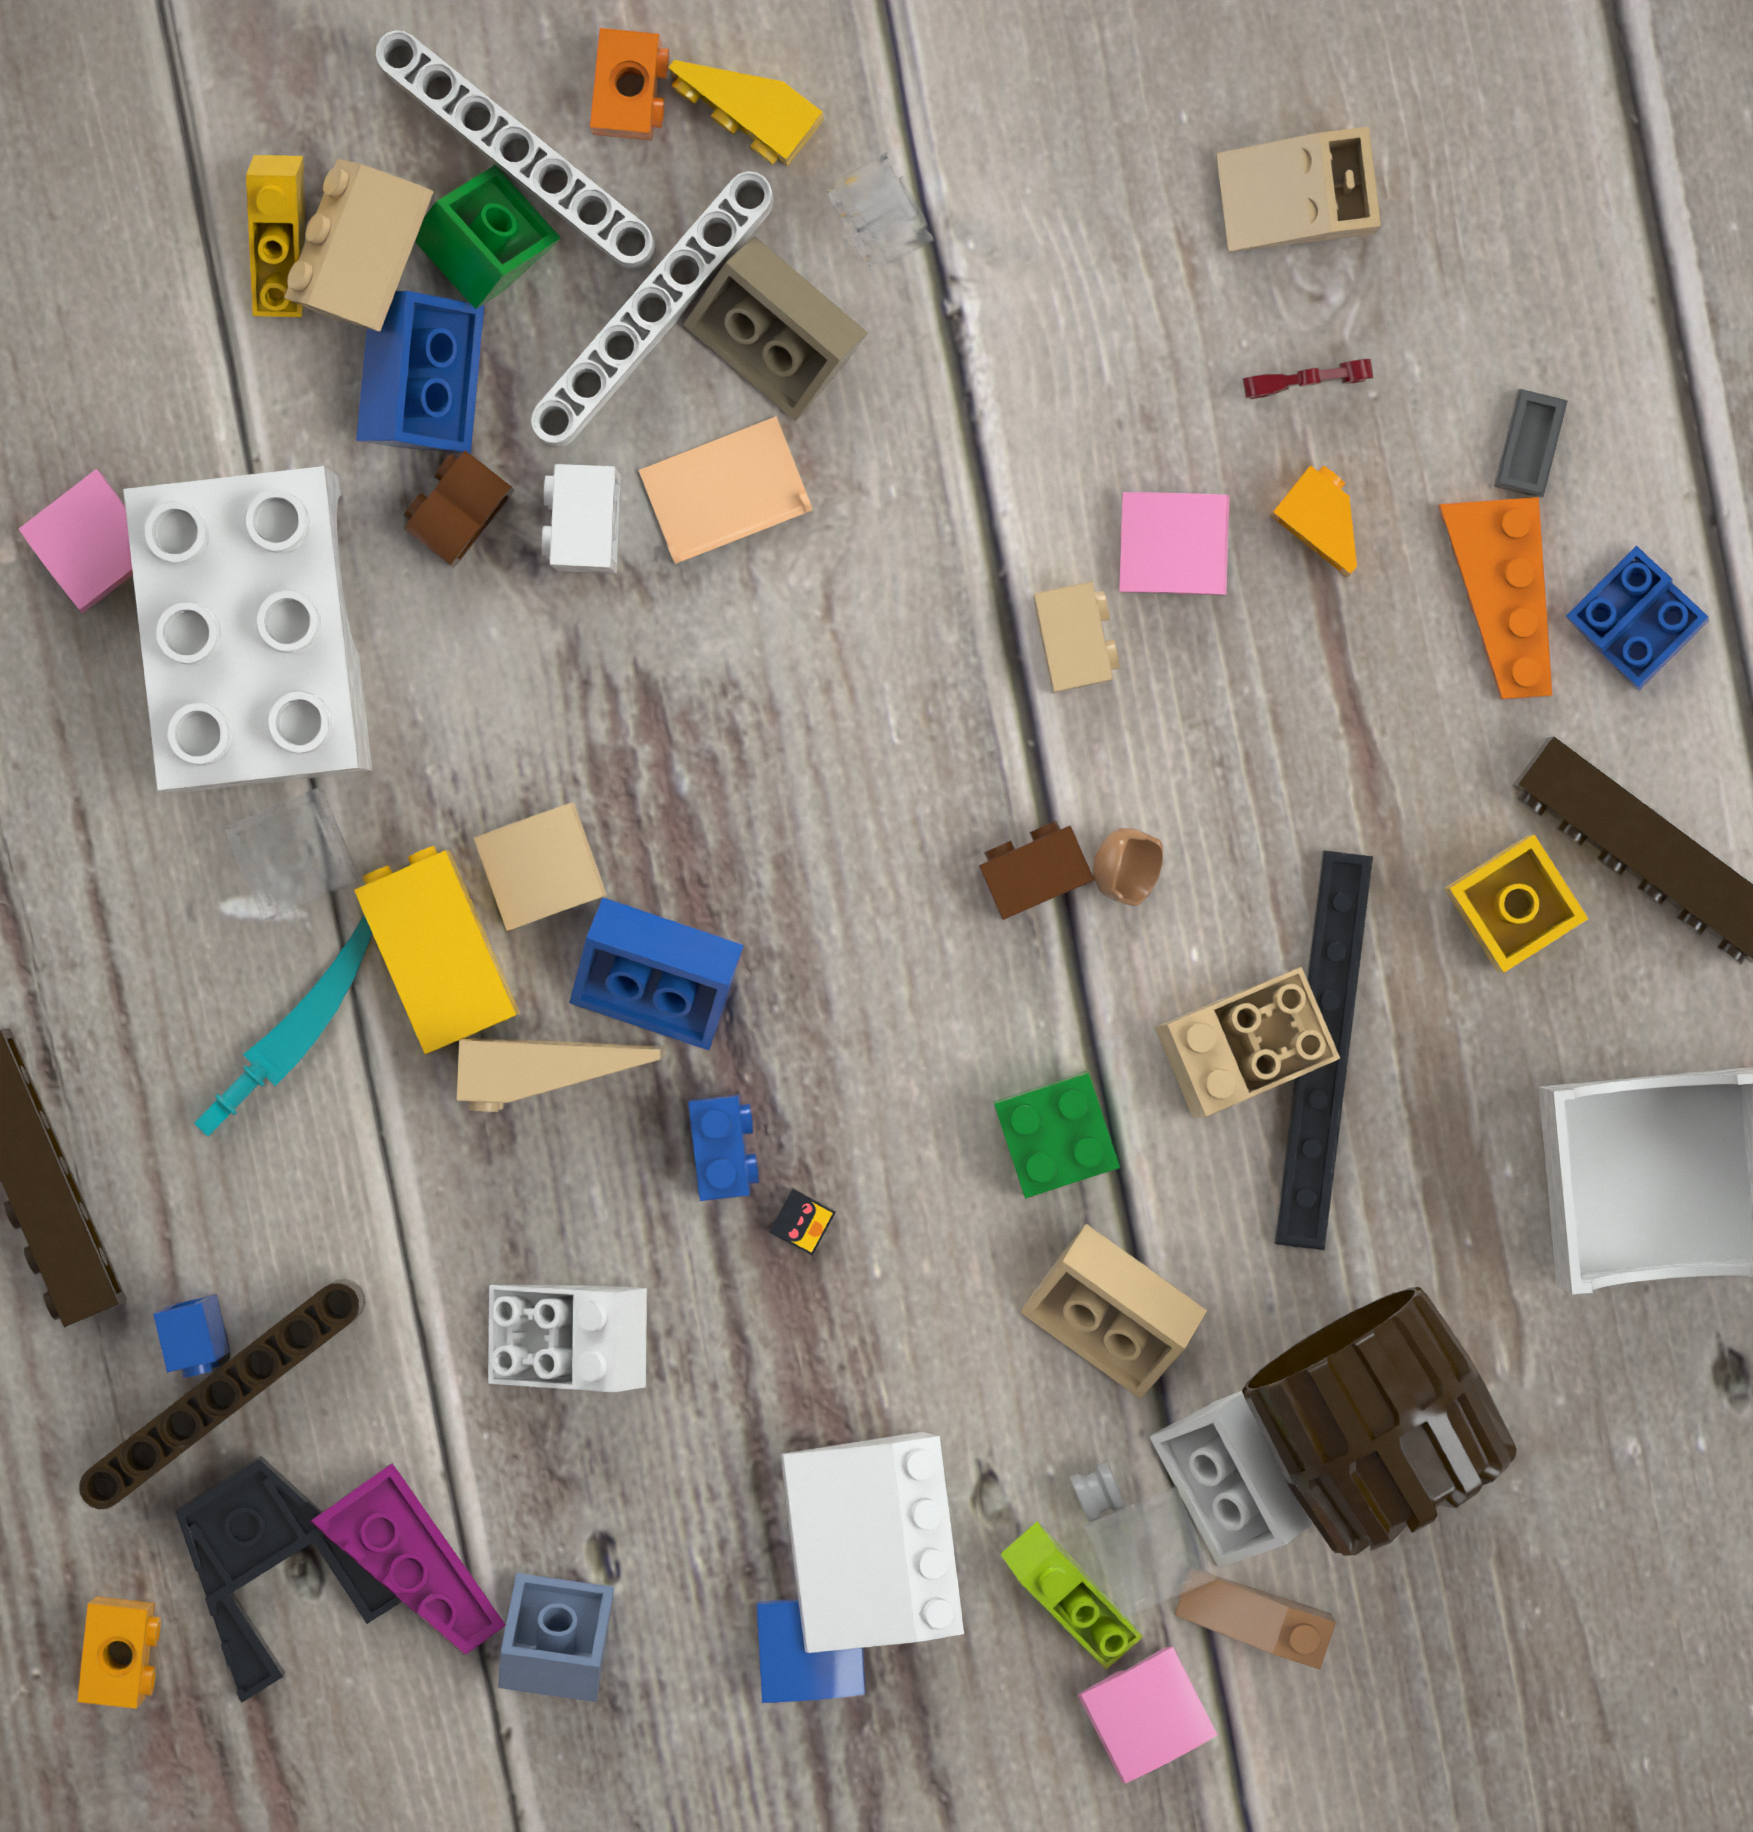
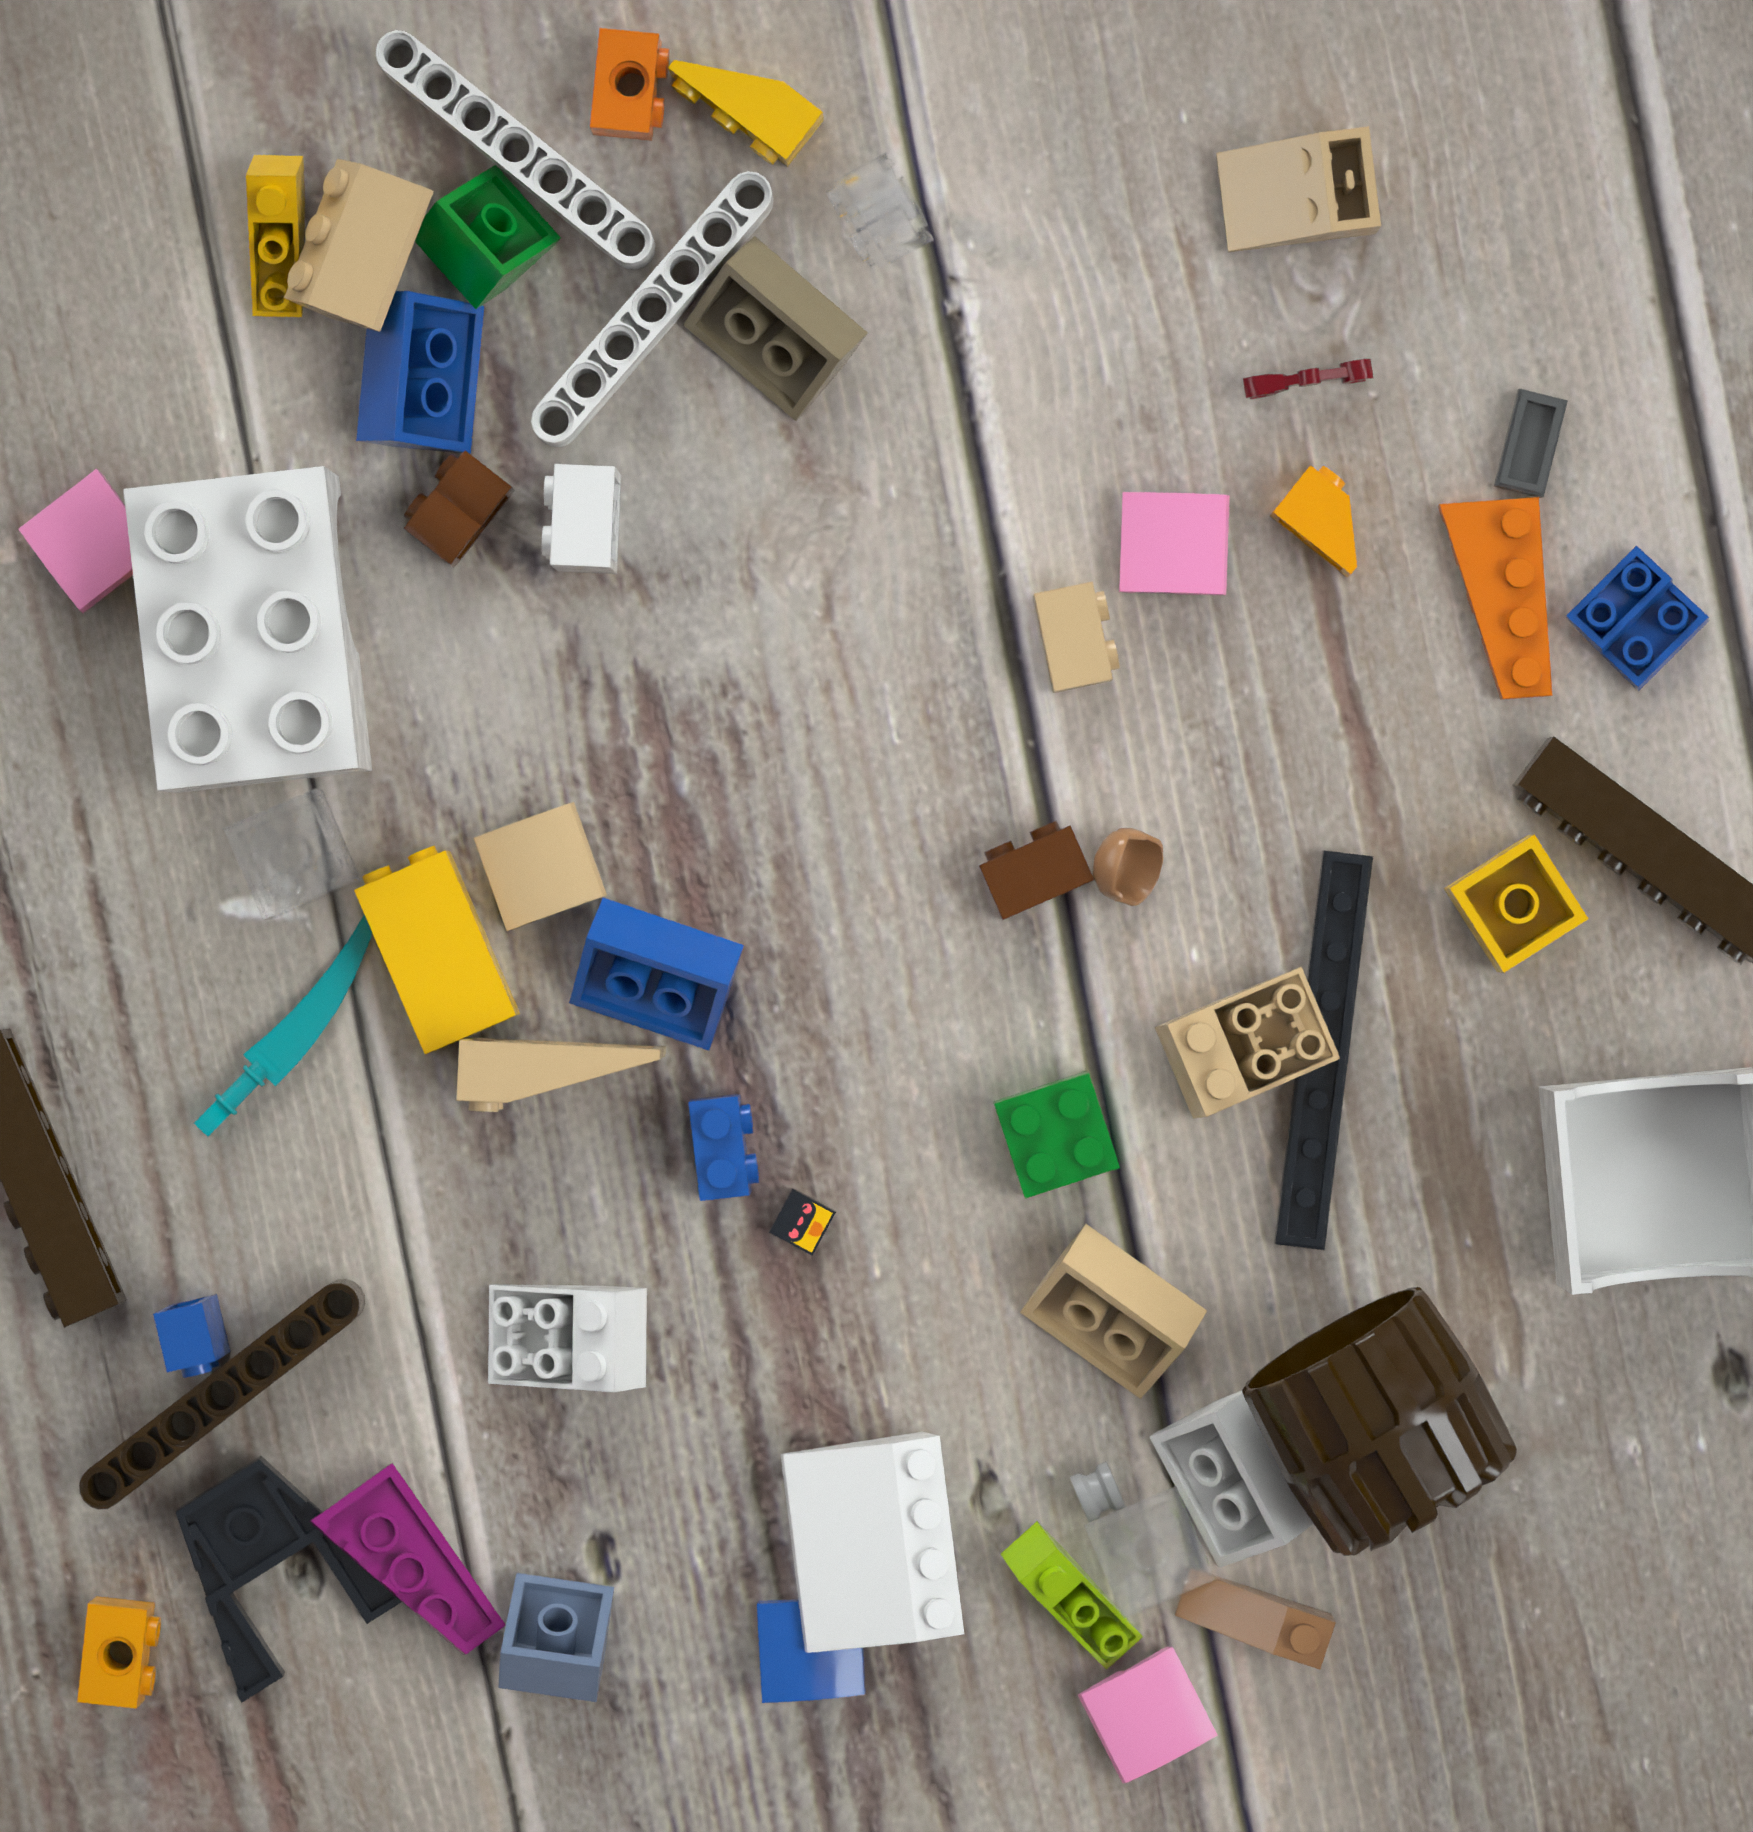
(725, 490): light nougat piece -> none

